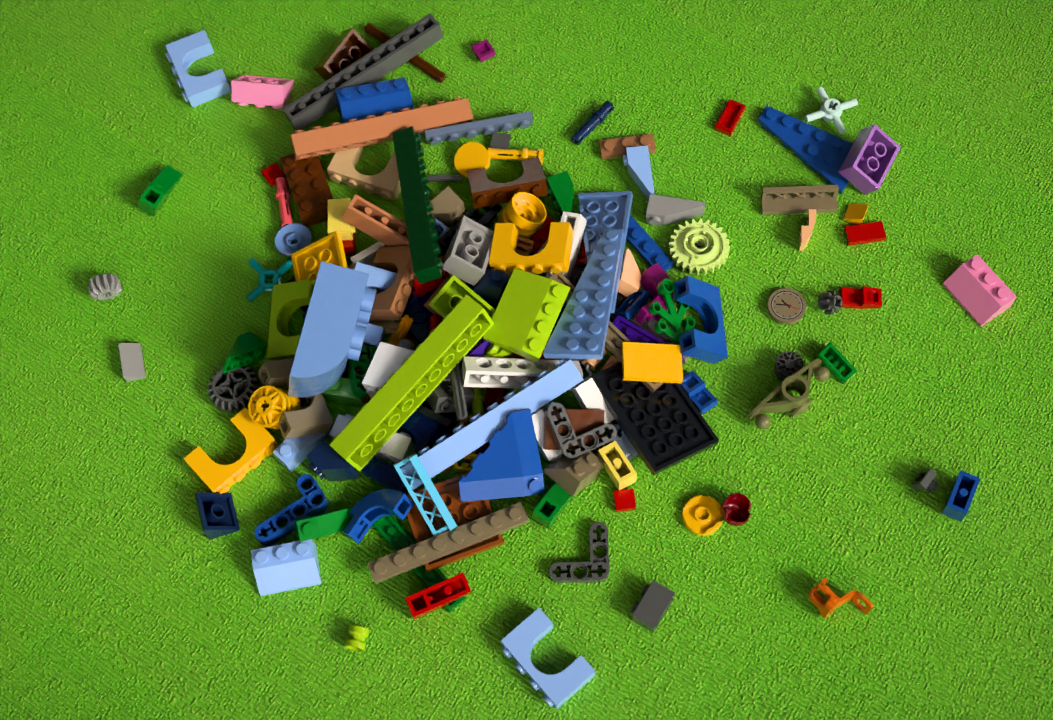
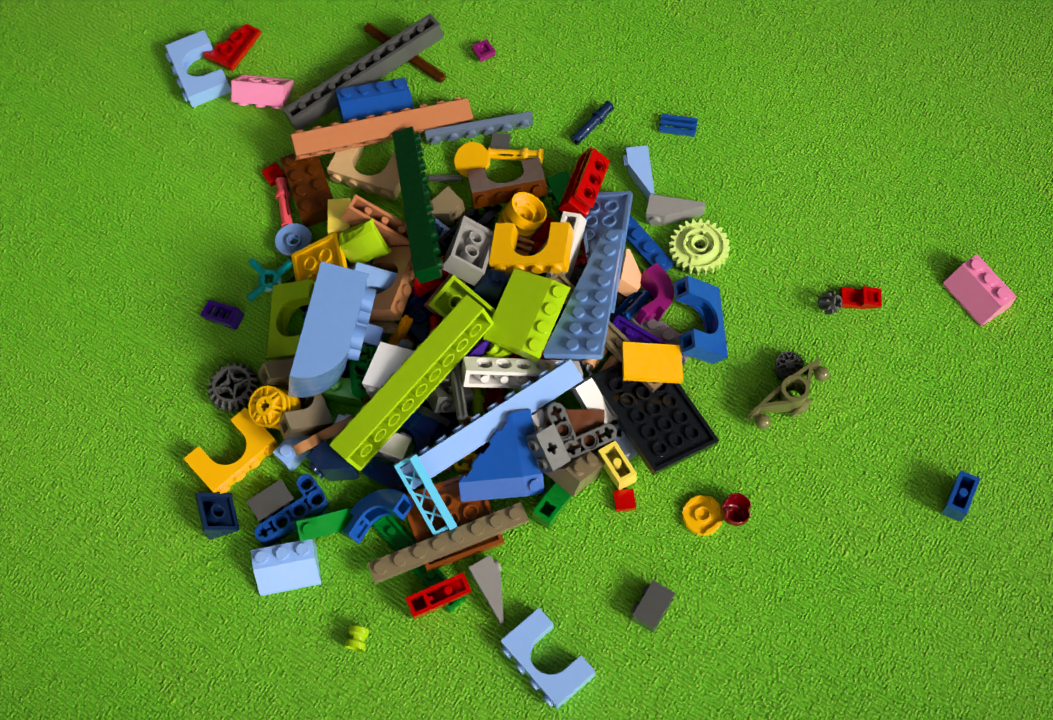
(104, 286): light grey gear -> none
(132, 361): light grey slope -> none
(159, 190): green slope -> none
(231, 321): none -> dark purple slope
(235, 48): none -> red wing
(246, 350): green slope -> none
(270, 501): none -> dark grey brick
(317, 438): none -> medium nougat beam
(343, 52): reddish brown slope -> none
(363, 242): none -> lime slope
(489, 580): none -> light grey slope
(547, 448): none -> brick
(584, 182): none -> red brick
(595, 562): dark grey beam -> none
(617, 147): medium nougat plate -> none
(674, 318): green plant -> none
(678, 122): none -> blue tile
(698, 393): blue slope -> none
(730, 117): red tile -> none
(786, 306): dark tan tile -> none
(800, 200): dark tan fence -> none
(806, 231): light nougat slope -> none
(813, 146): blue wing -> none
(831, 110): light aqua bar -> none
(833, 601): orange piece -> none
(834, 353): green slope -> none
(856, 213): yellow slope -> none
(865, 233): red tile -> none
(869, 159): medium lavender brick -> none
(925, 481): dark grey tile -> none

